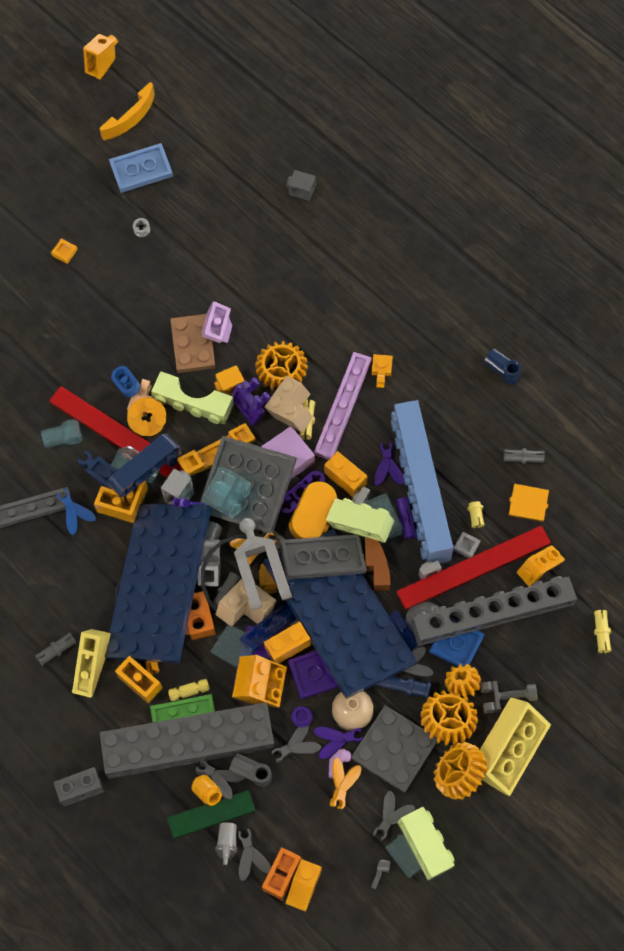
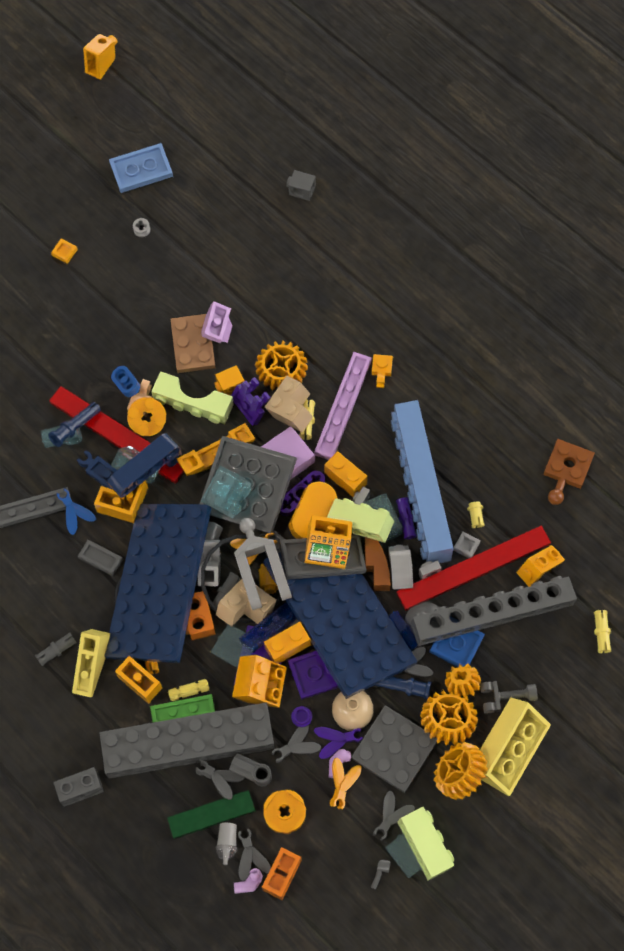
(68, 428): none -> dark blue pin
(100, 557): none -> dark grey tile
(114, 127): light orange slope -> none
(177, 486): light grey brick -> none
(185, 503): dark purple piece -> none
(206, 790): light orange brick -> none
(251, 882): none -> lavender arm
(284, 799): none -> light orange plate
(303, 885): light orange slope -> none
(328, 542): none -> light orange slope
(387, 465): dark purple piece -> none
(400, 567): none -> light grey brick
(502, 365): dark blue piece -> none
(524, 456): dark grey pin -> none
(528, 502): light orange piece -> none
(567, 475): none -> dark orange plate

